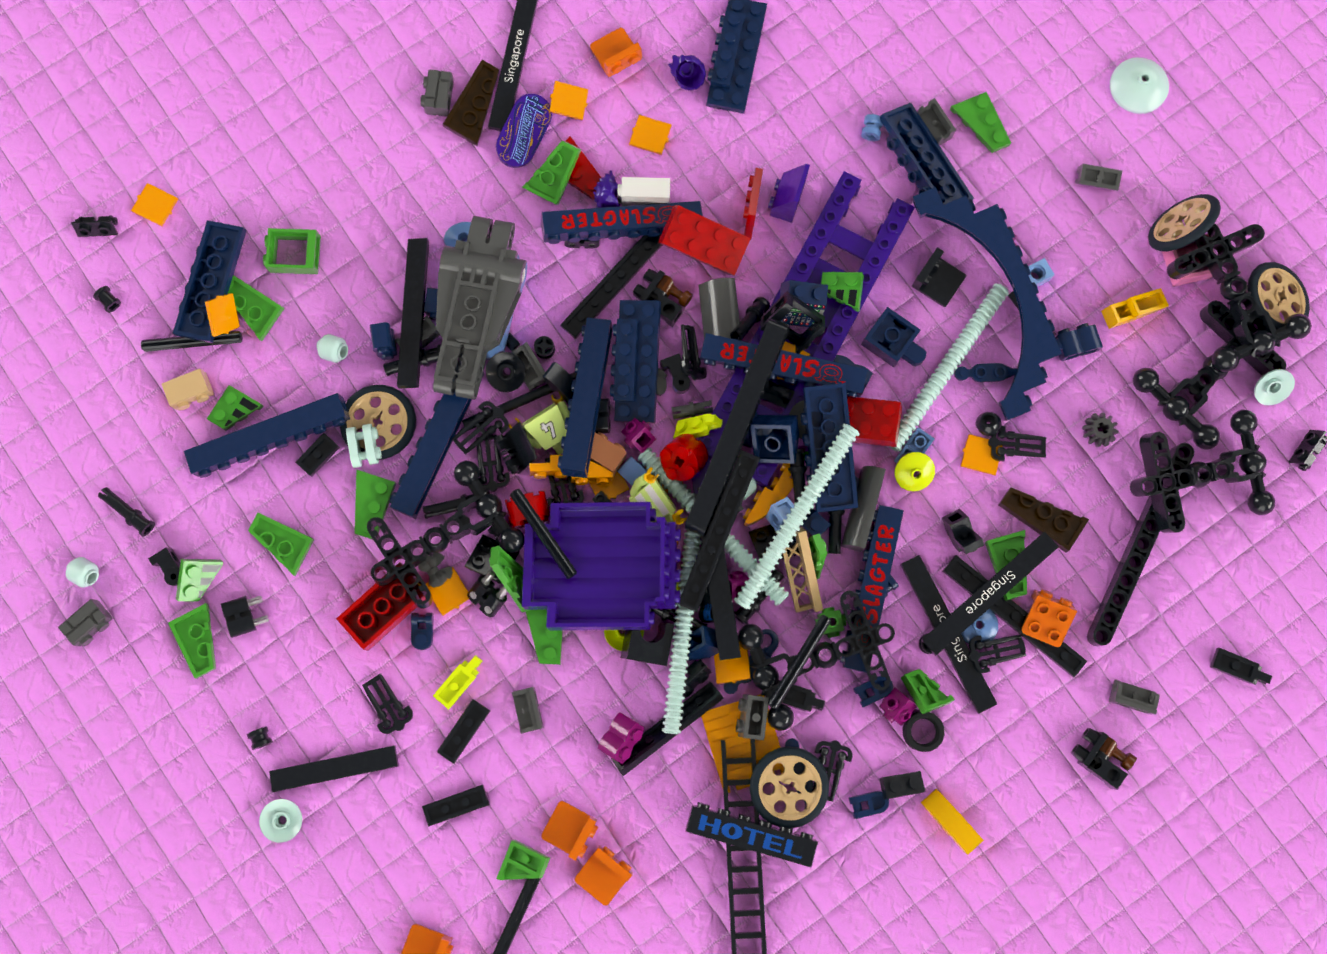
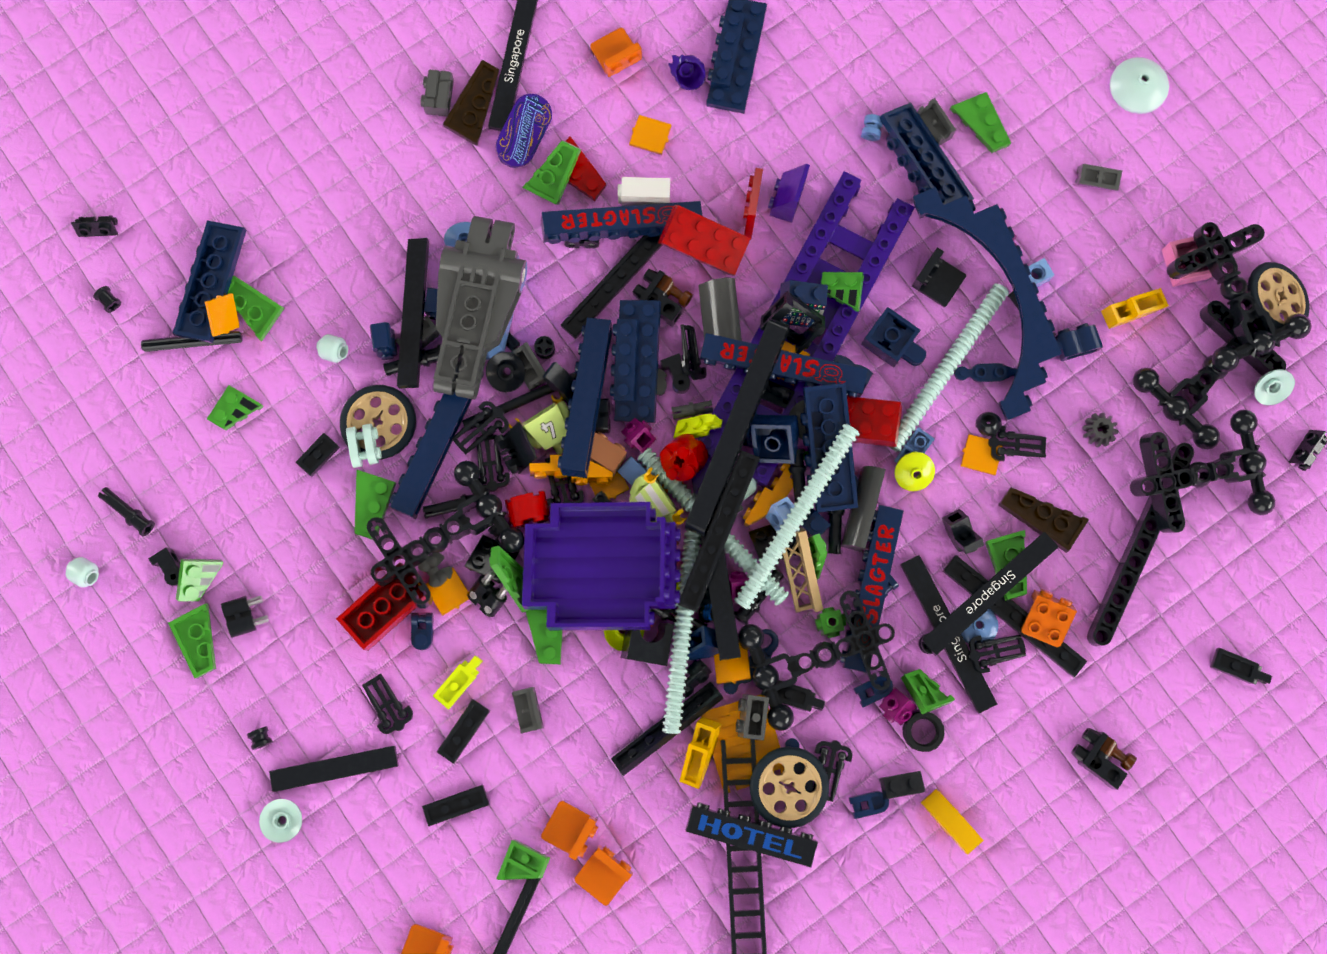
(85, 623): dark grey brick -> none
(154, 204): light orange piece -> none
(188, 388): tan brick -> none
(267, 435): dark blue brick -> none
(282, 541): bright green wing -> none
(312, 254): bright green window -> none
(543, 533): black axle -> none
(568, 100): light orange piece -> none
(606, 192): dark purple hair -> none
(621, 738): magenta brick -> none
(700, 752): none -> yellow slope
(753, 316): black pin -> none
(799, 662): black axle -> none
(1134, 697): dark grey hinge -> none
(1191, 218): wedge -> none

